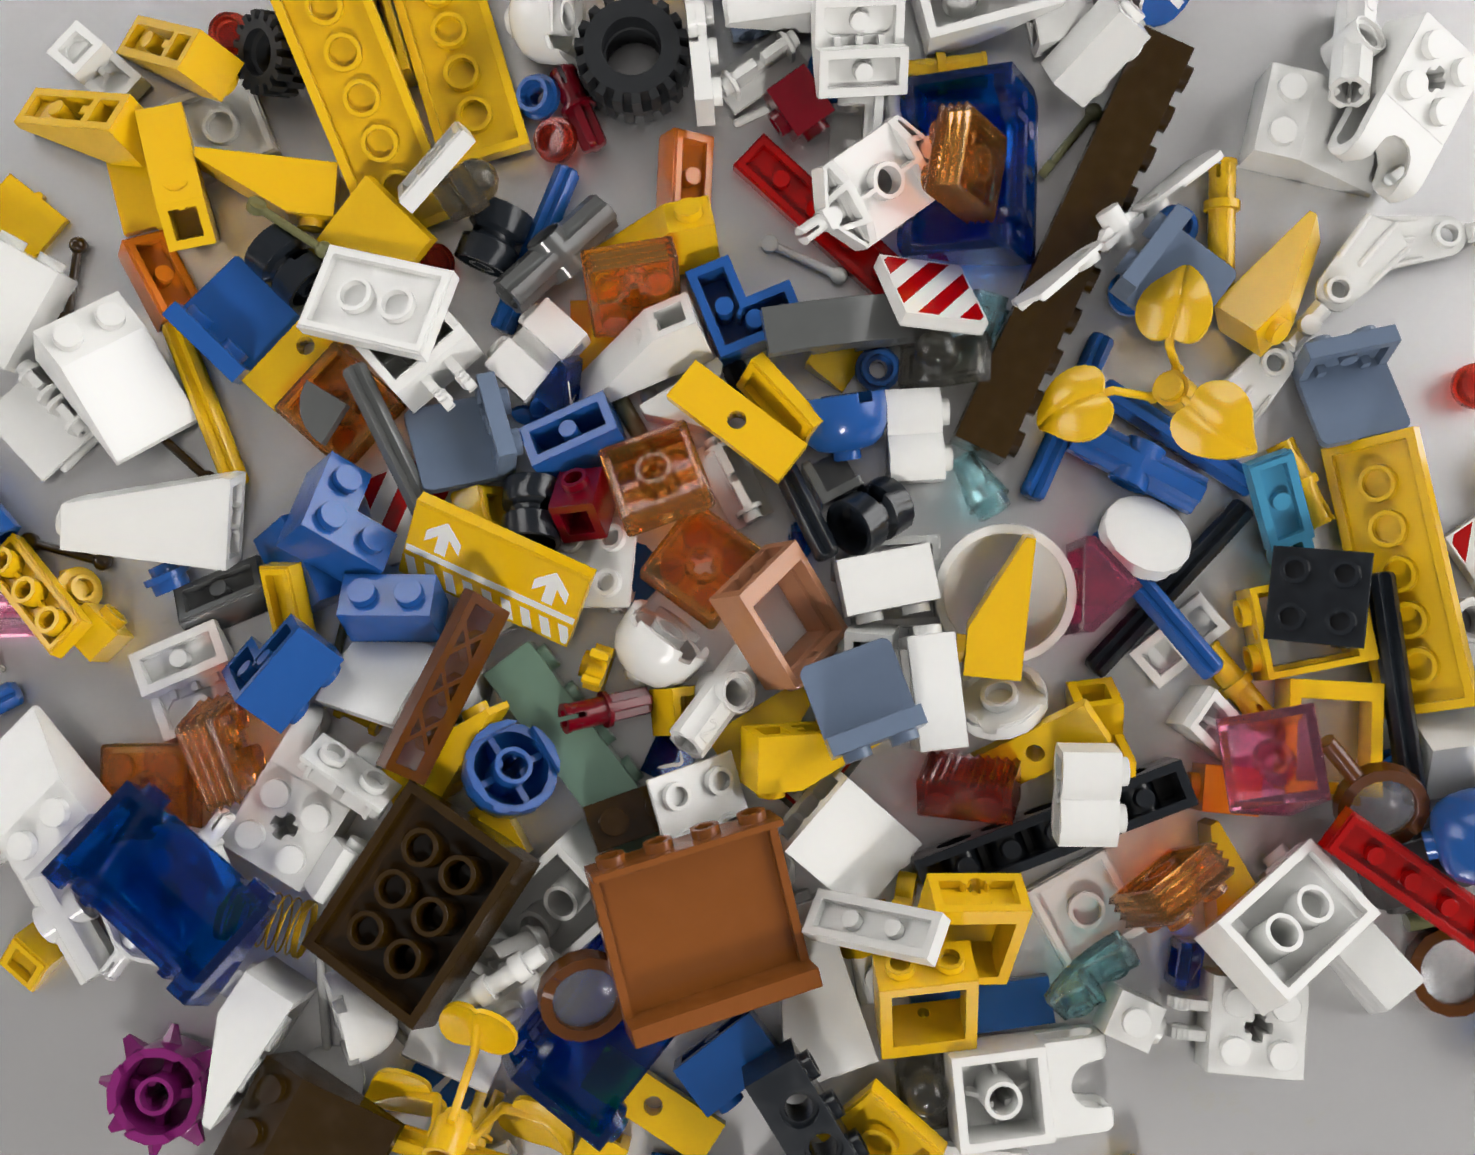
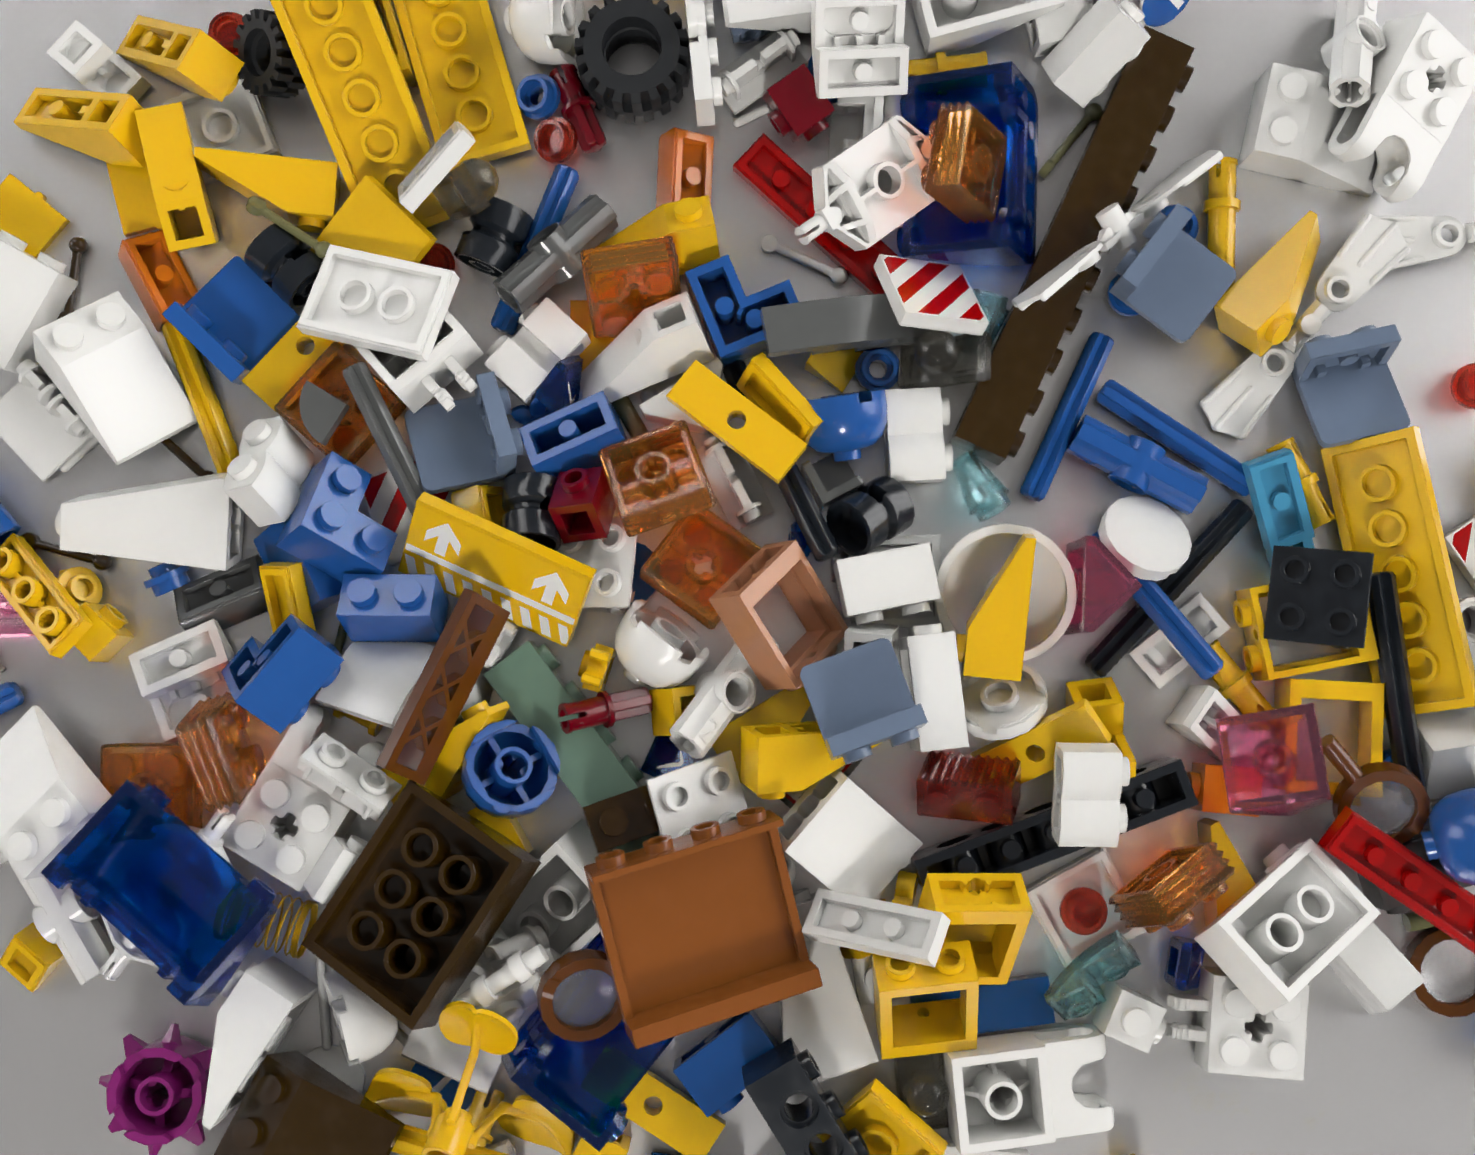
(268, 471): none -> white brick
(502, 644): none -> white tile
(1083, 910): none -> clear red plate
(1207, 419): yellow plant -> none

